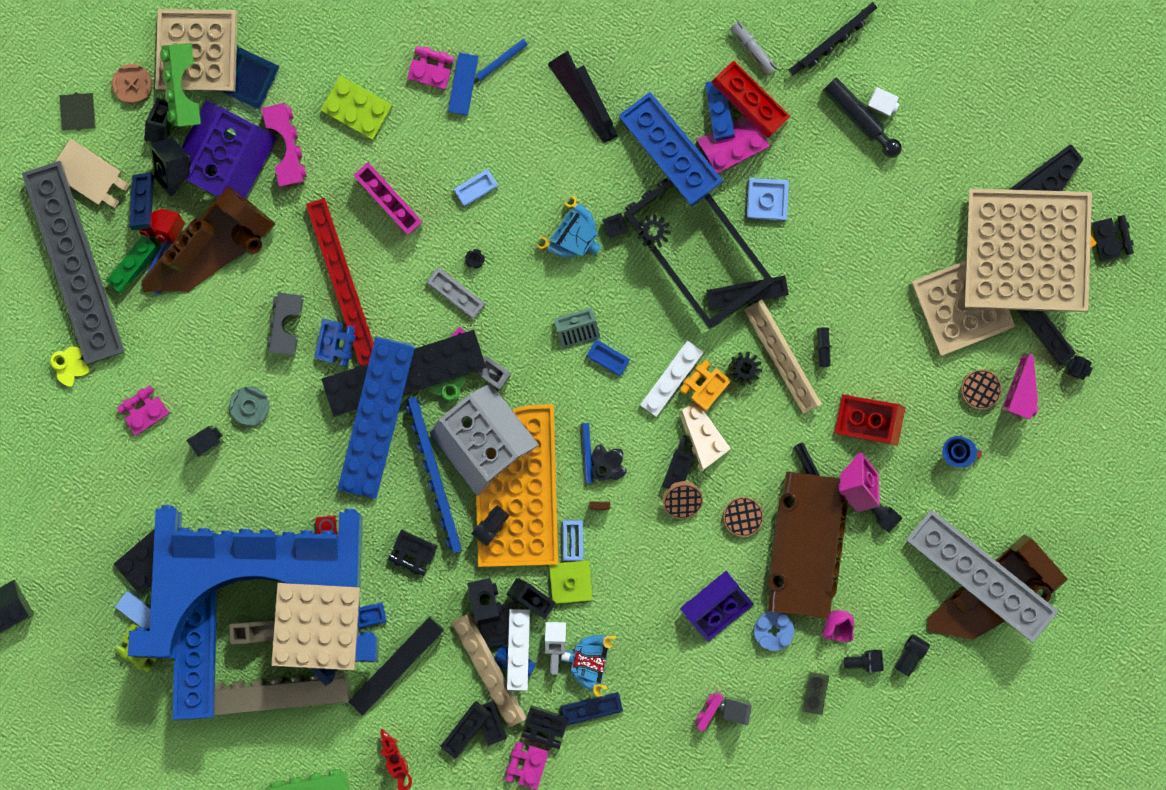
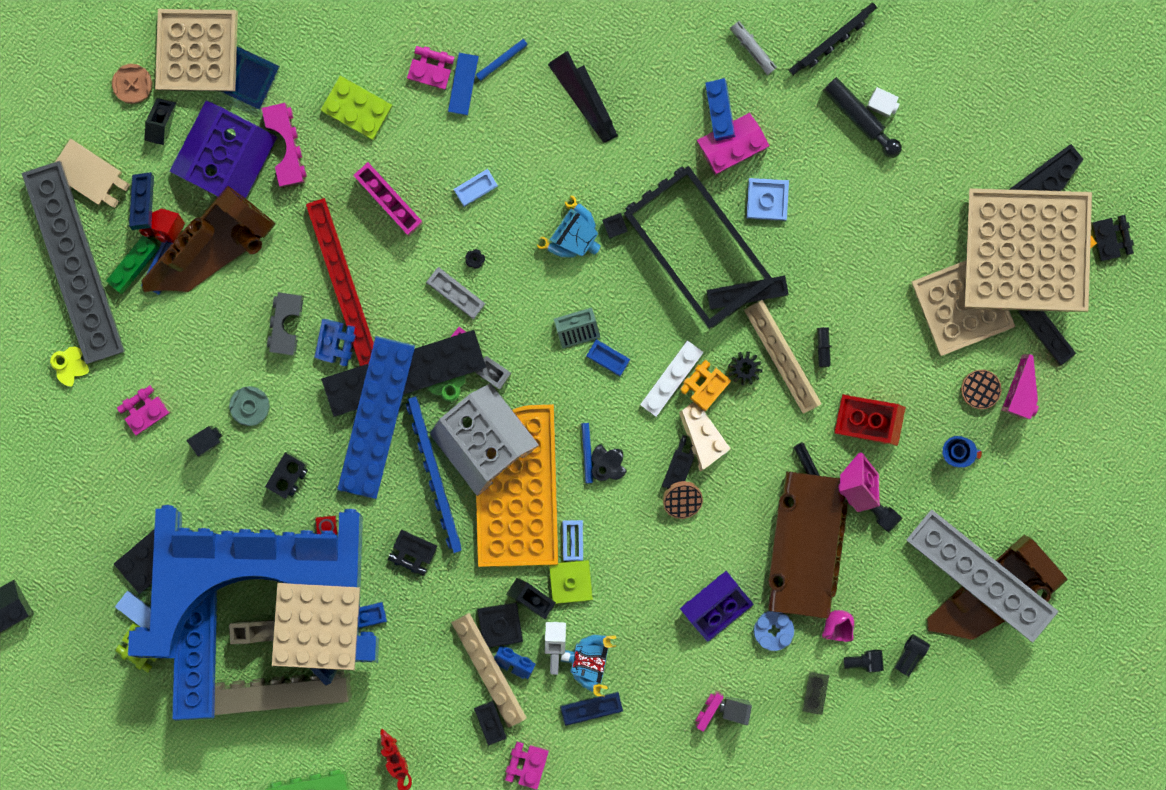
(77, 111): clear smoke piece -> none
(169, 164): black slope -> none
(175, 61): bright green arch -> none
(283, 472): none -> black brick
(396, 665): black slope -> none
(465, 730): black plate -> none
(484, 613): black brick -> none
(488, 528): black piece -> none
(518, 650): white plate -> none
(546, 722): black plate -> none
(599, 505): reddish brown tile -> none
(660, 233): black gear -> none
(671, 149): blue plate -> none
(743, 516): tile -> none
(750, 99): red tile -> none
(1079, 367): black gear -> none

